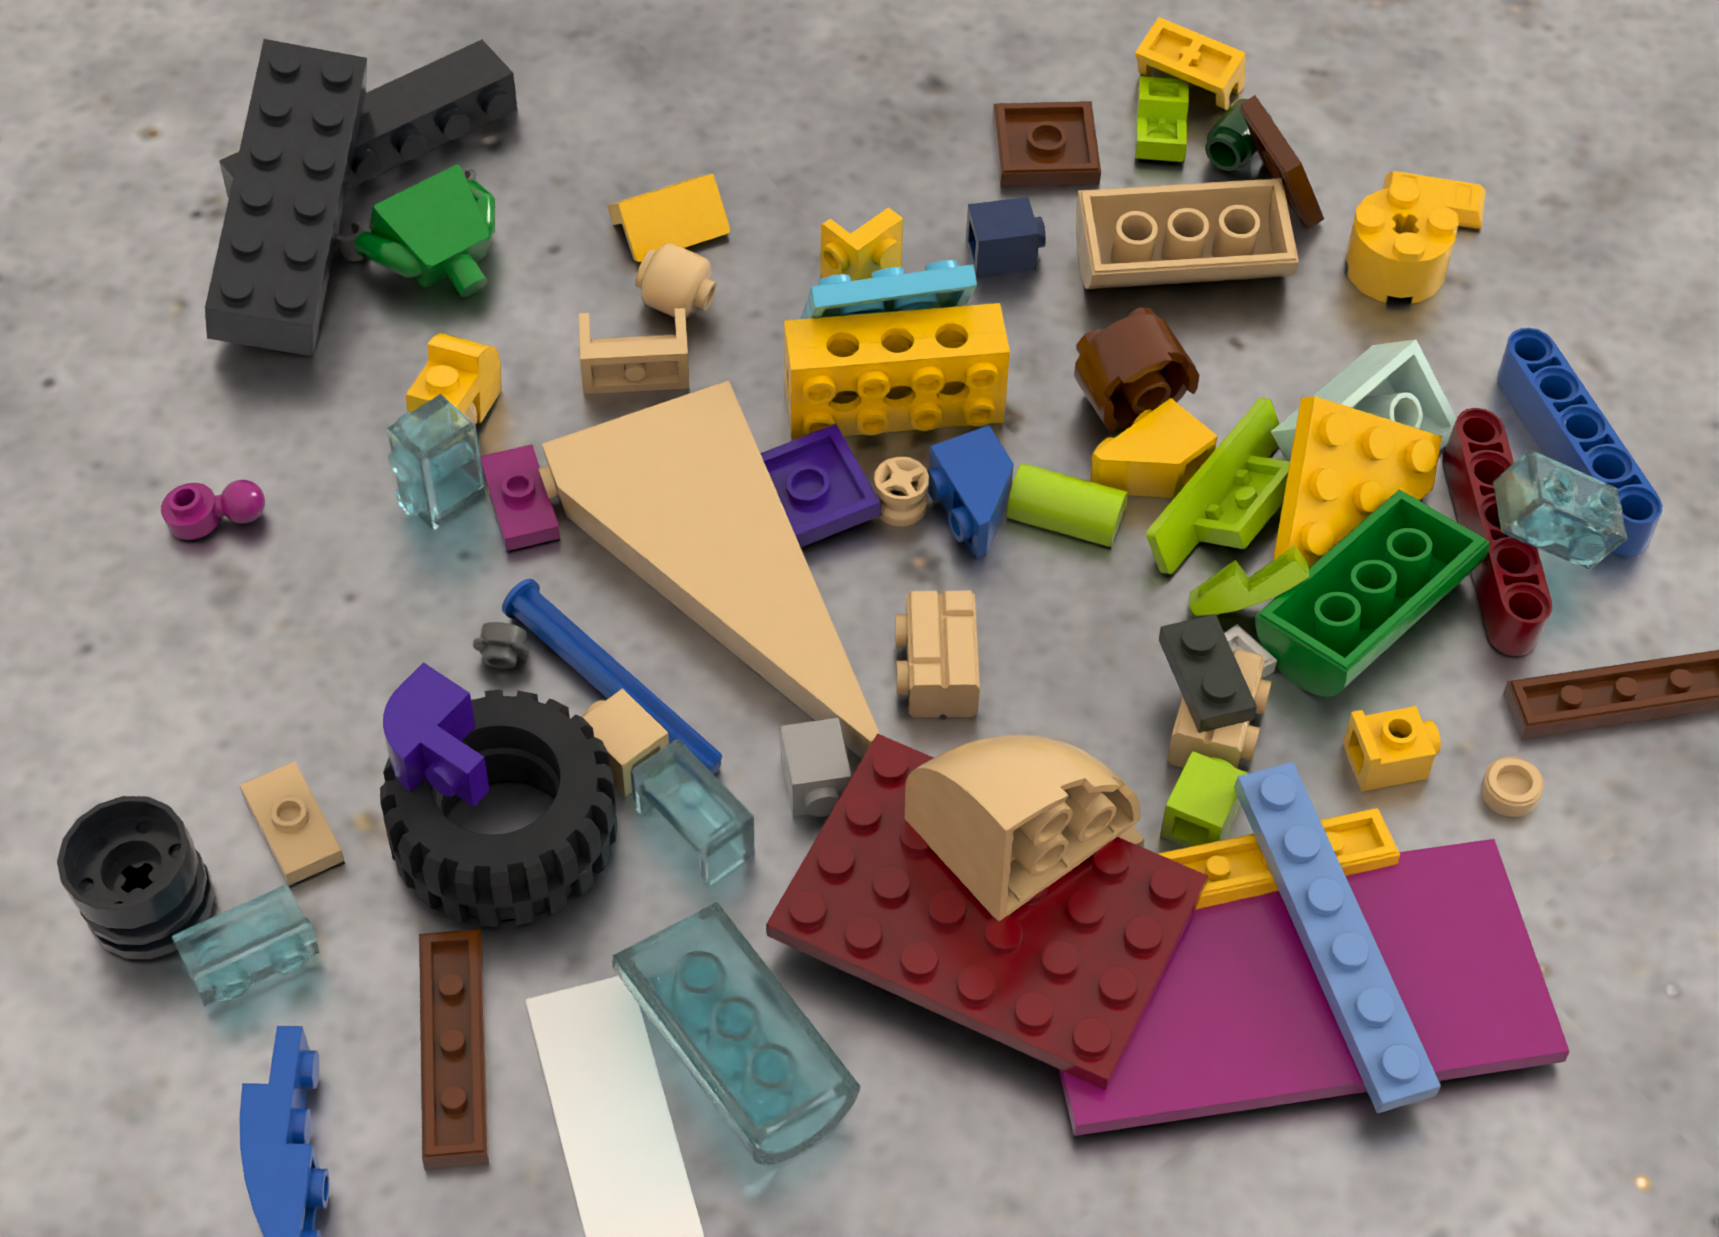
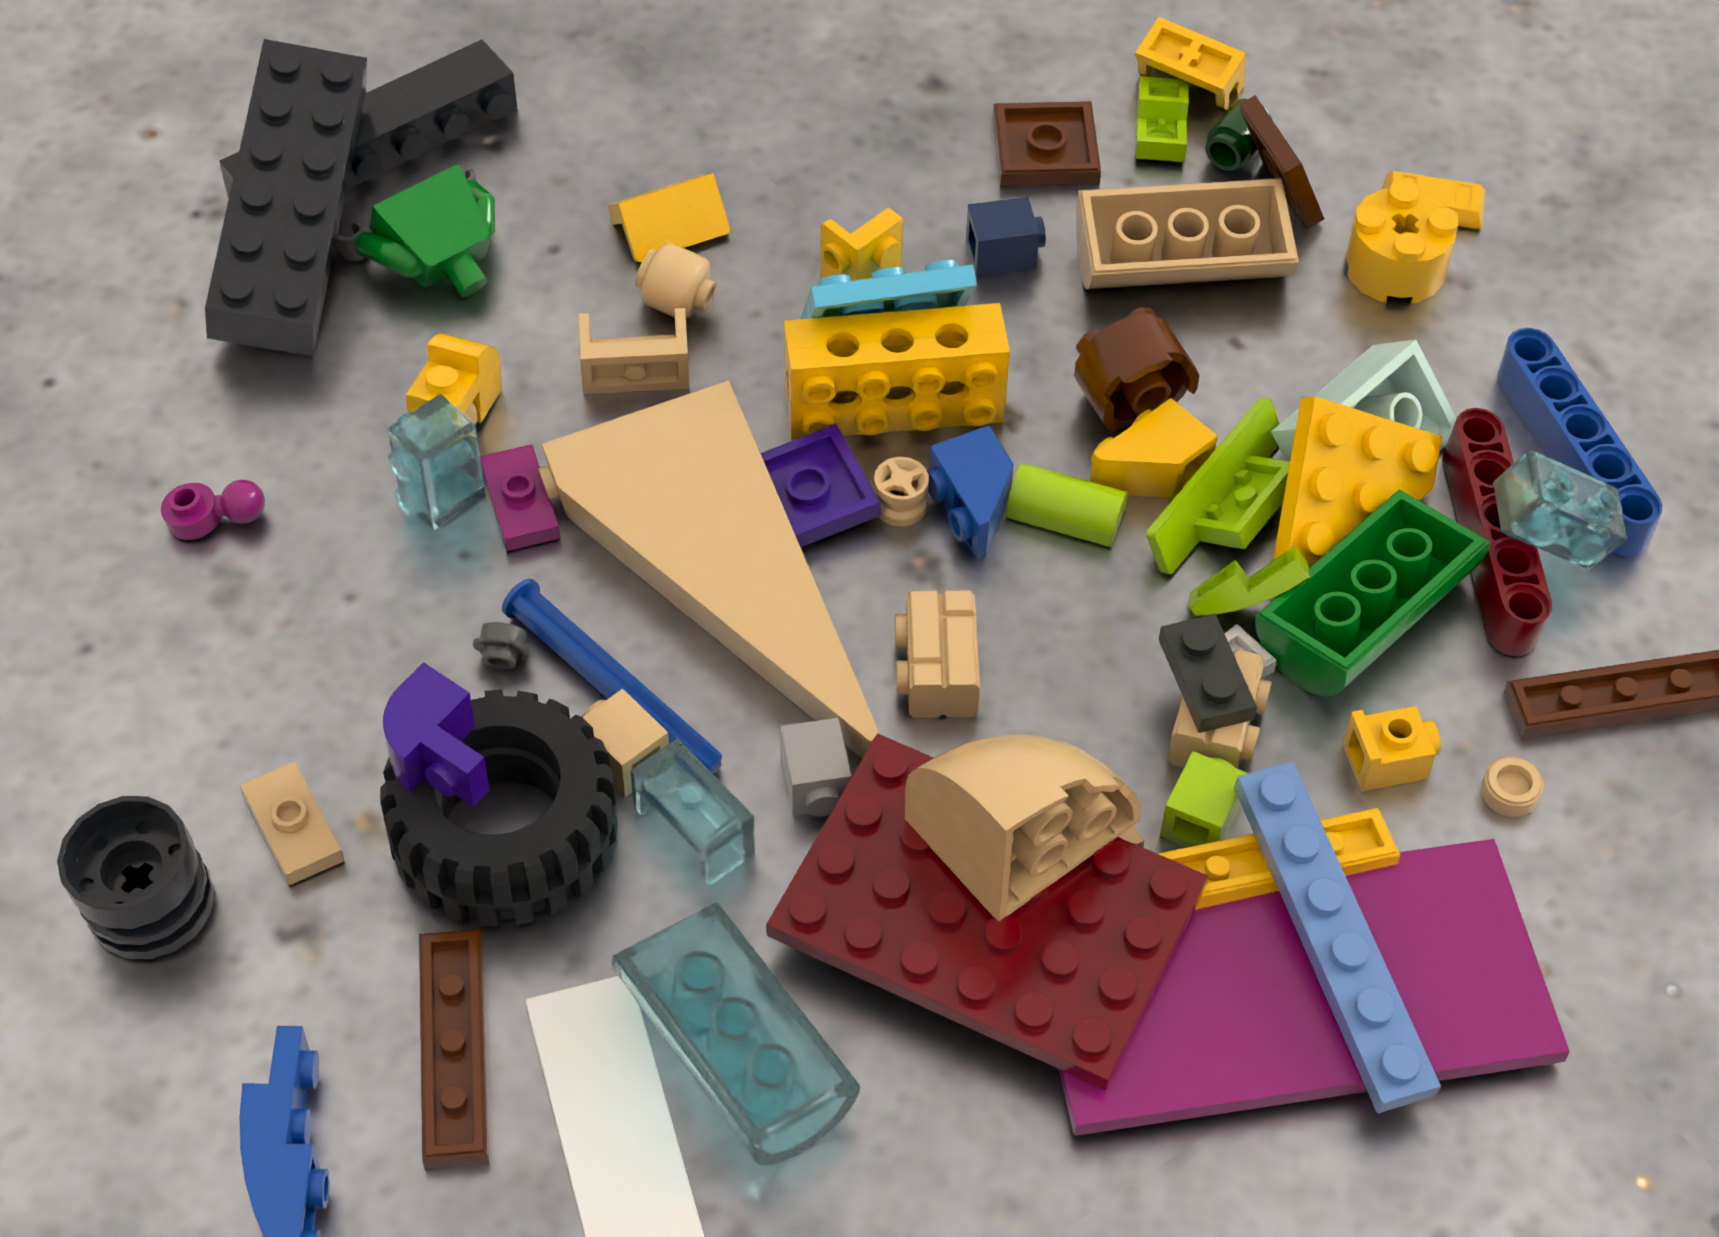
(246, 945): clear light blue bracket -> none

